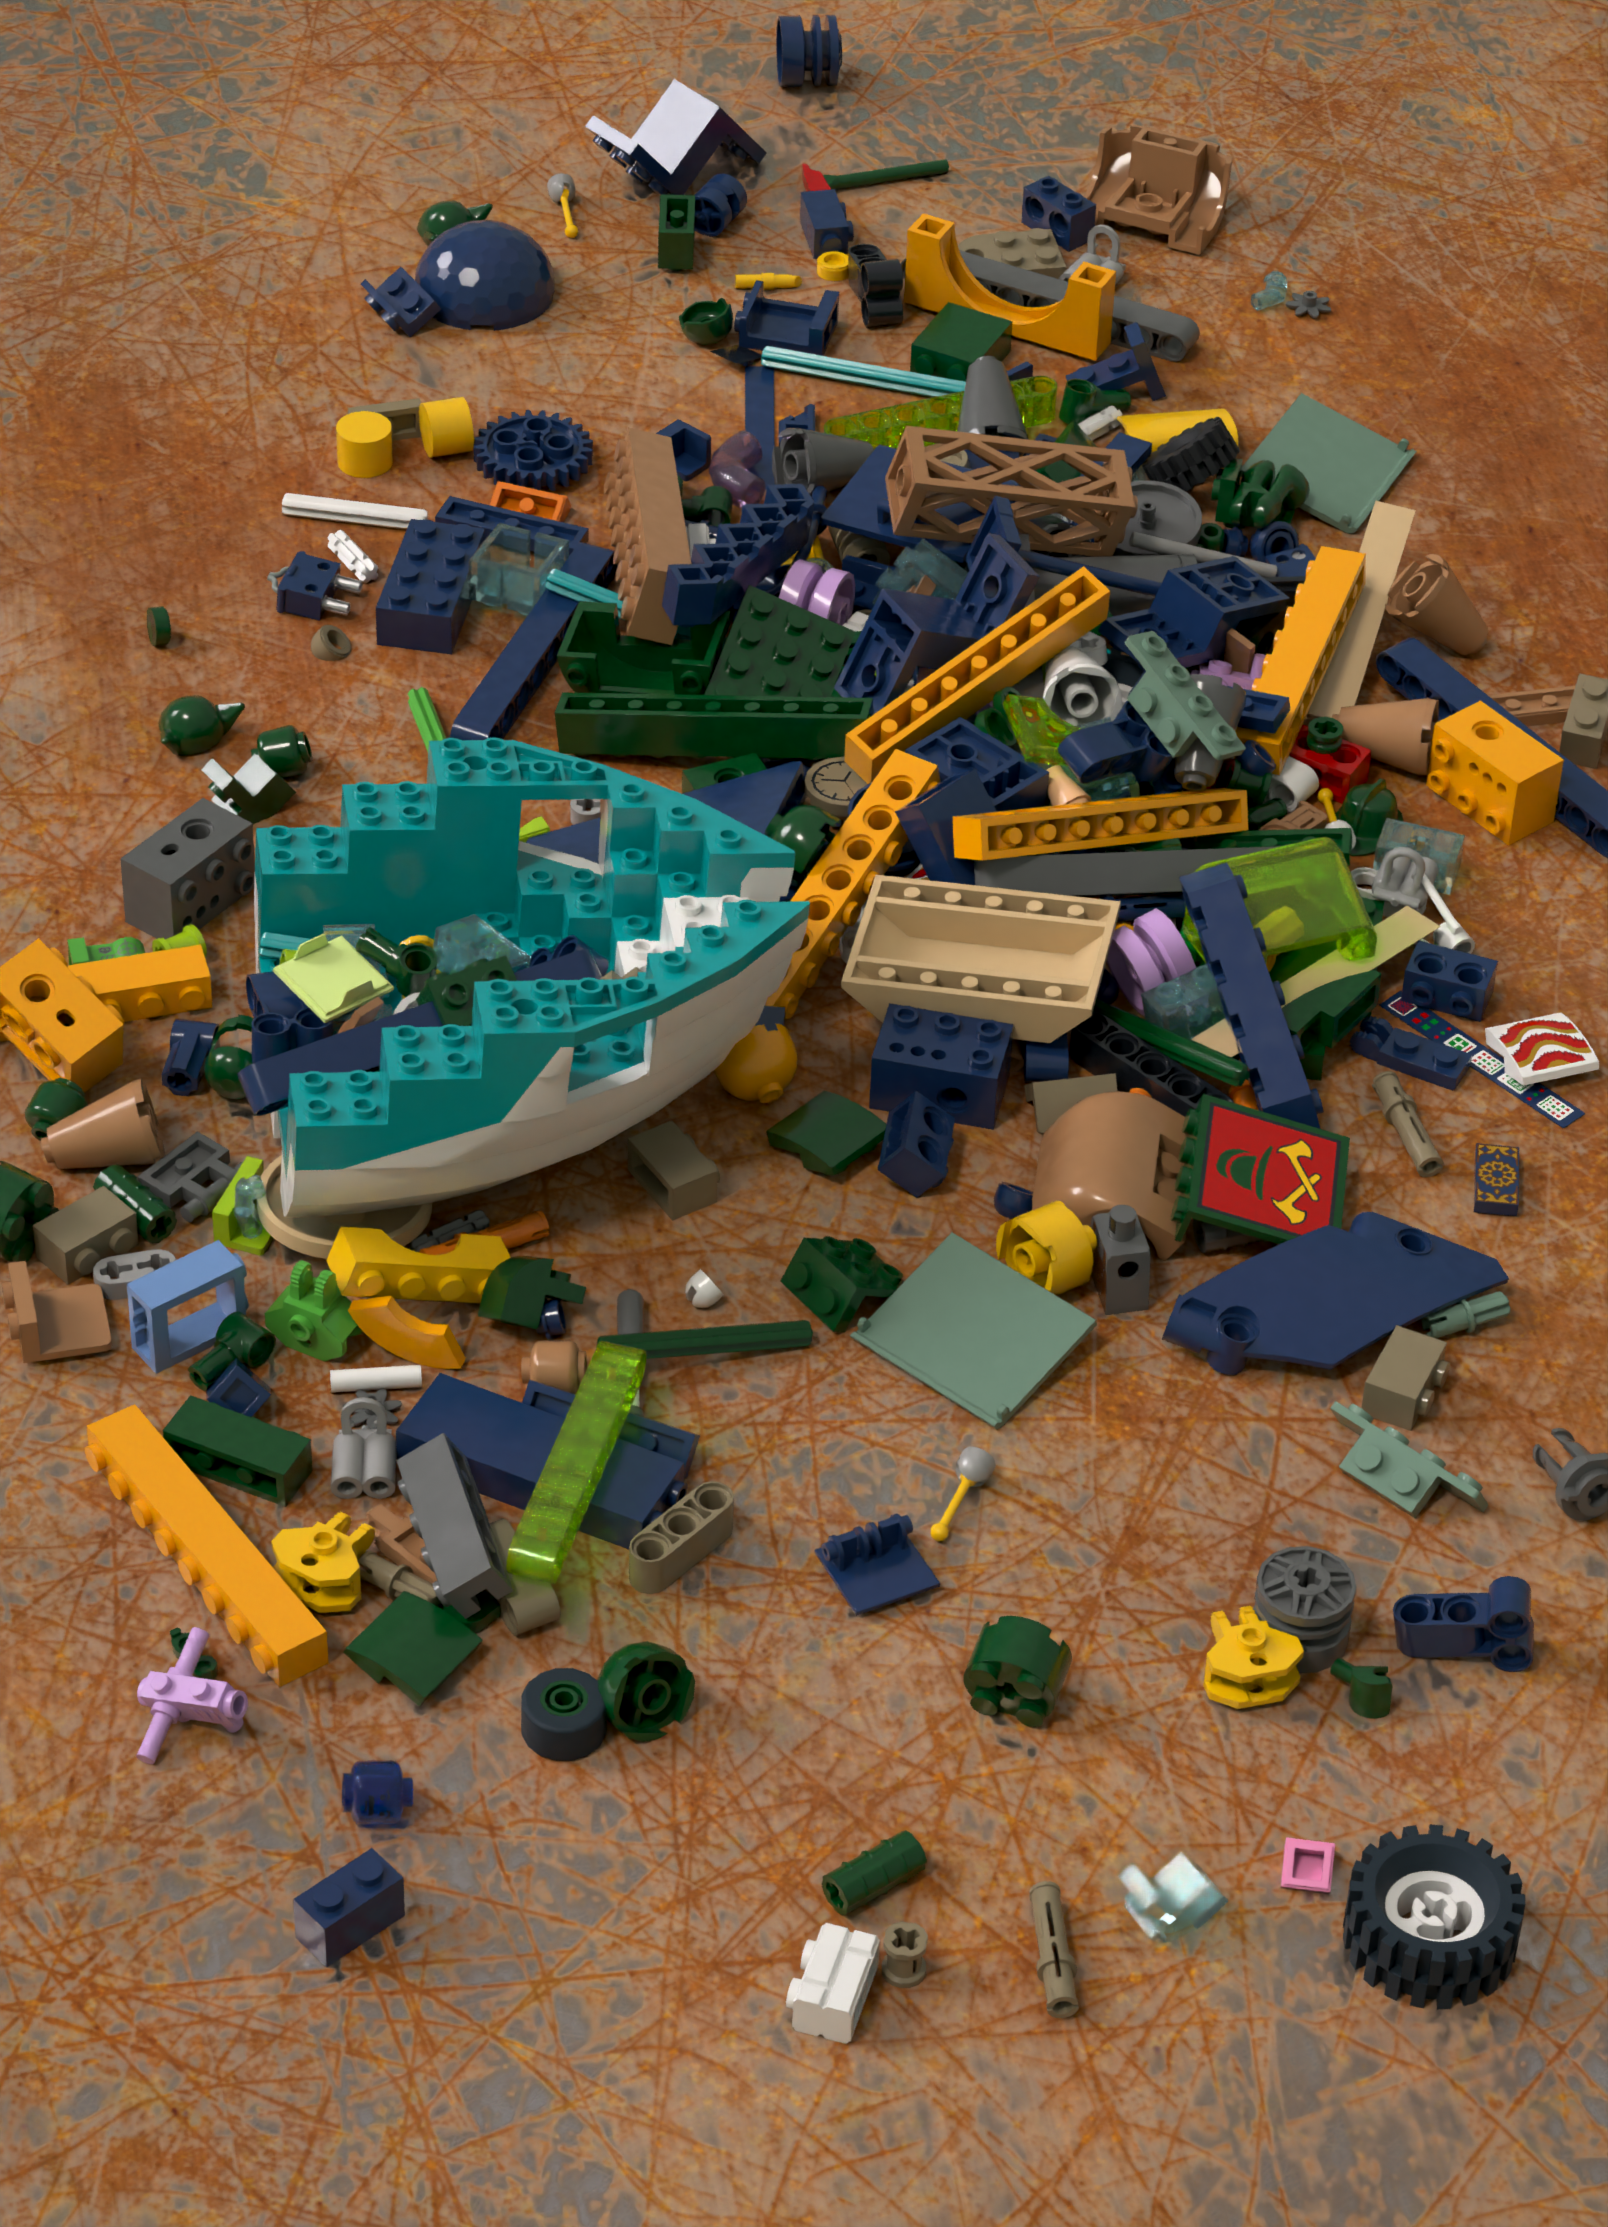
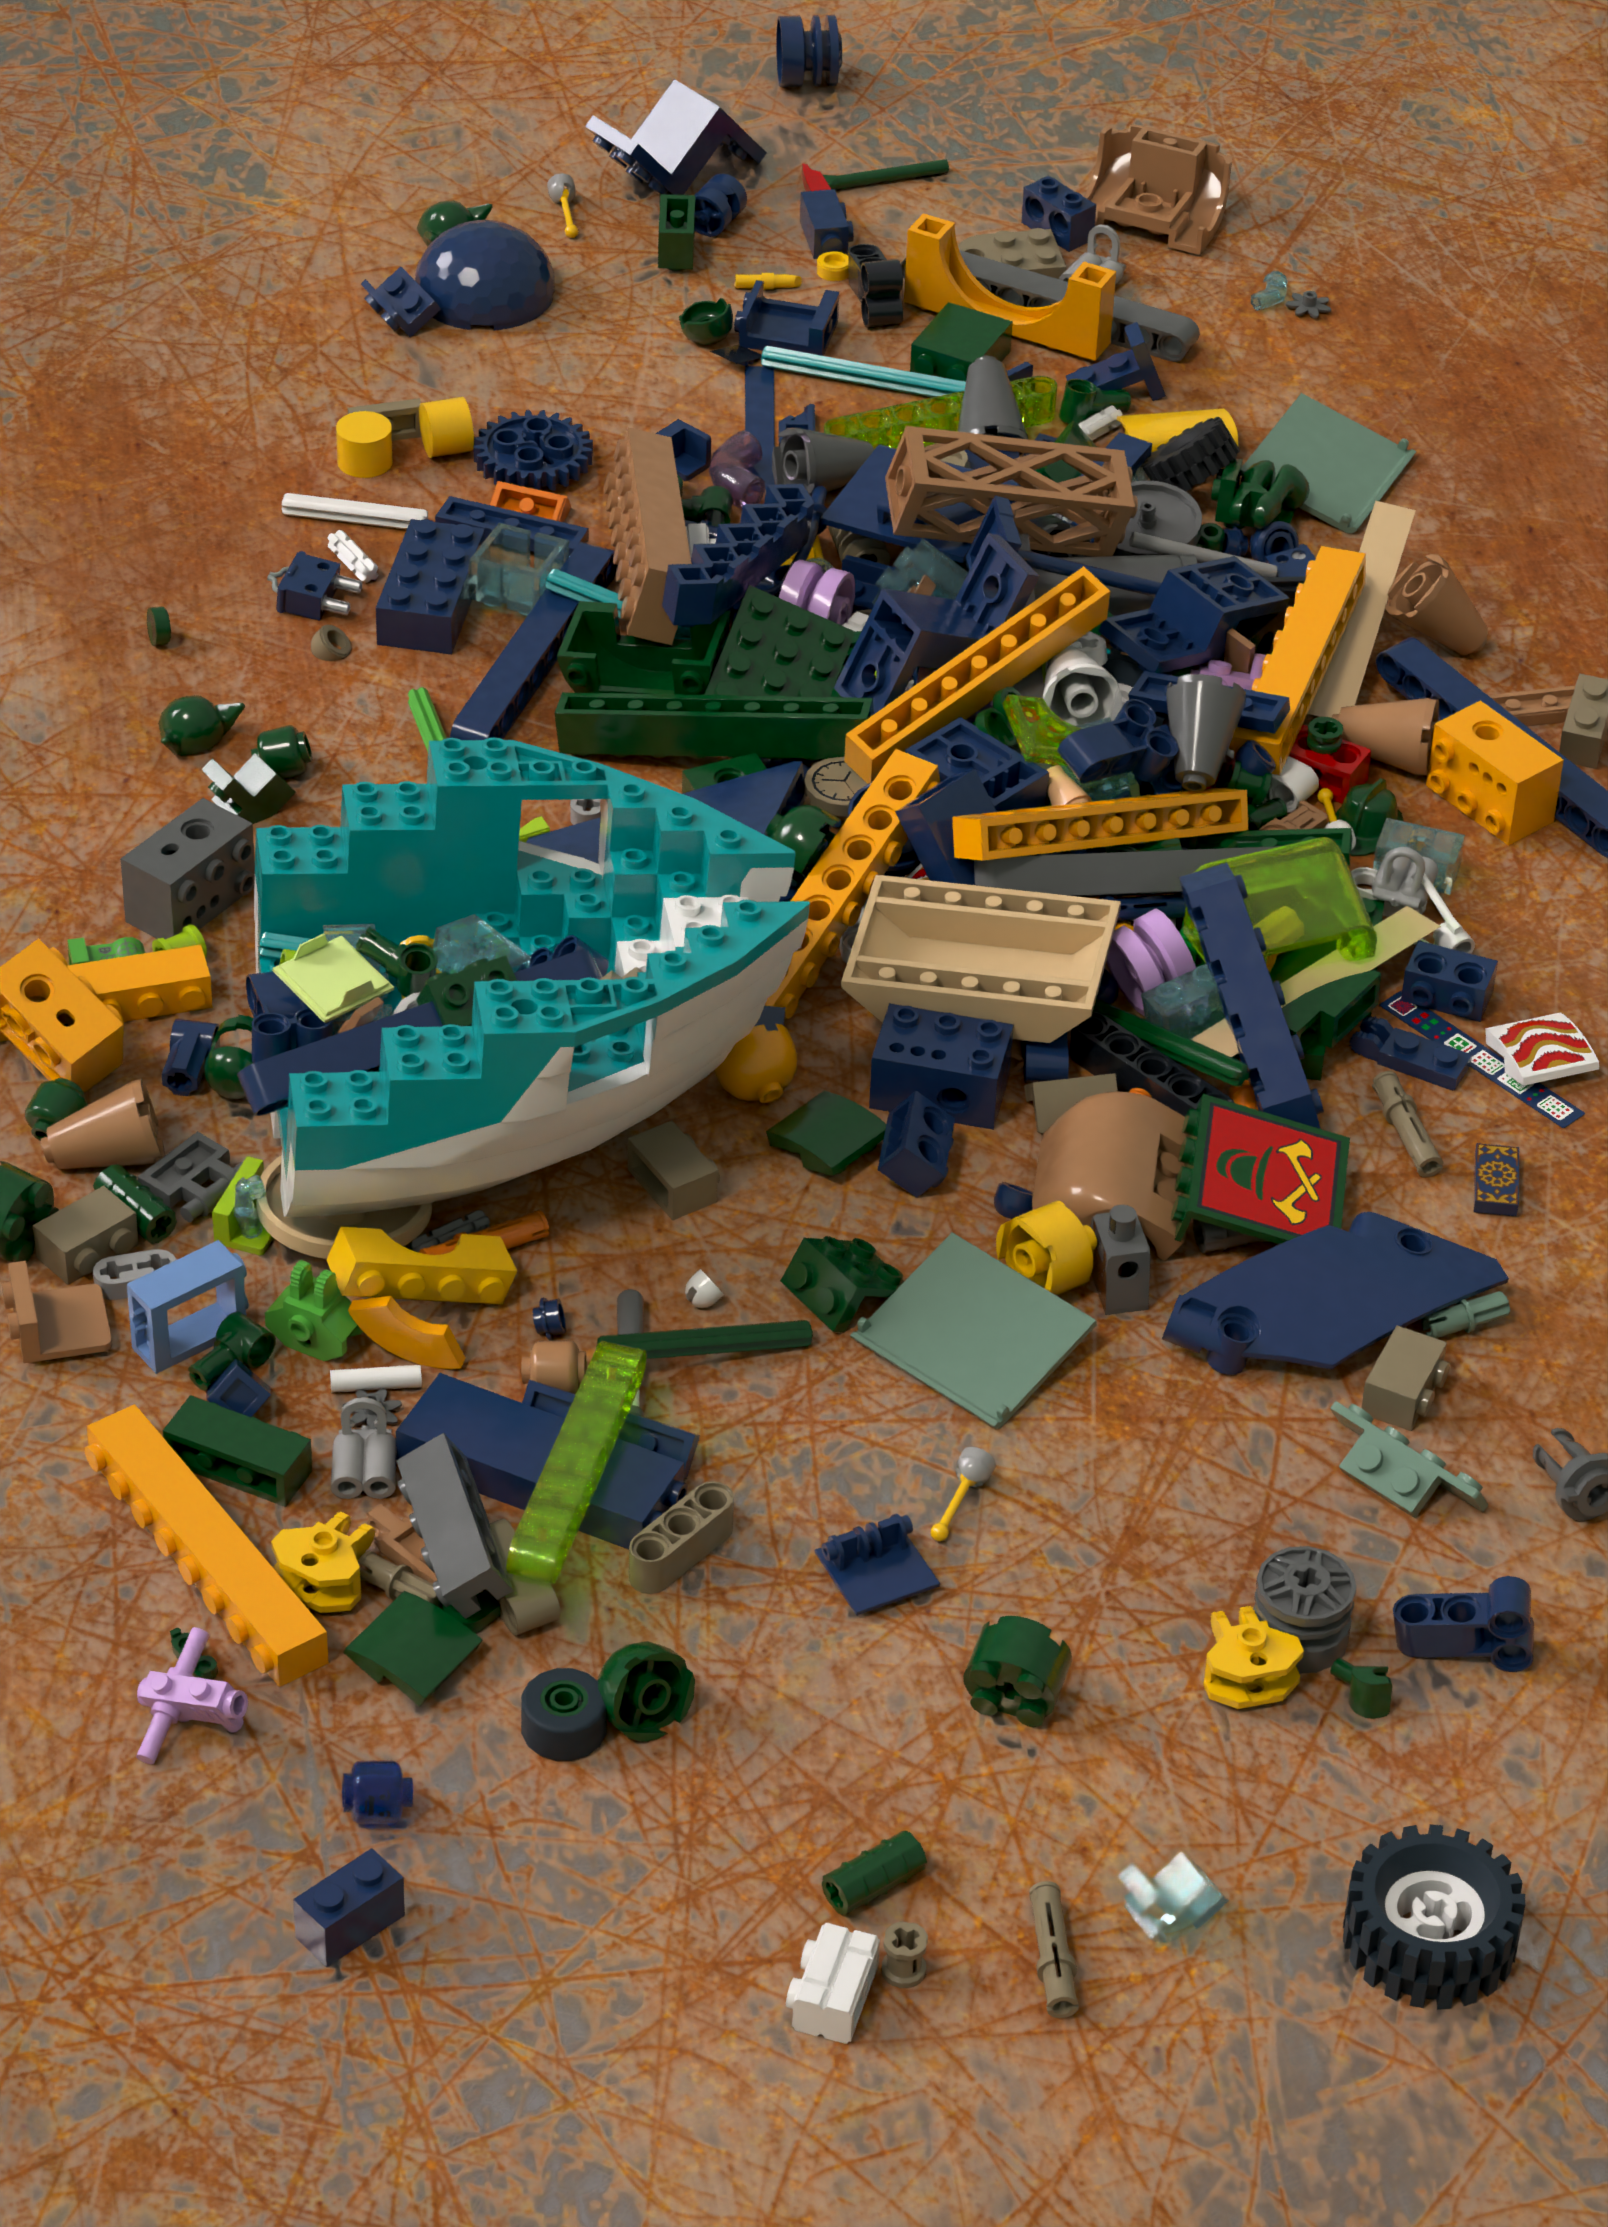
(519, 1287): dark green brick -> none
(1175, 704): sand green bracket -> none
(1307, 1865): bright pink slope -> none

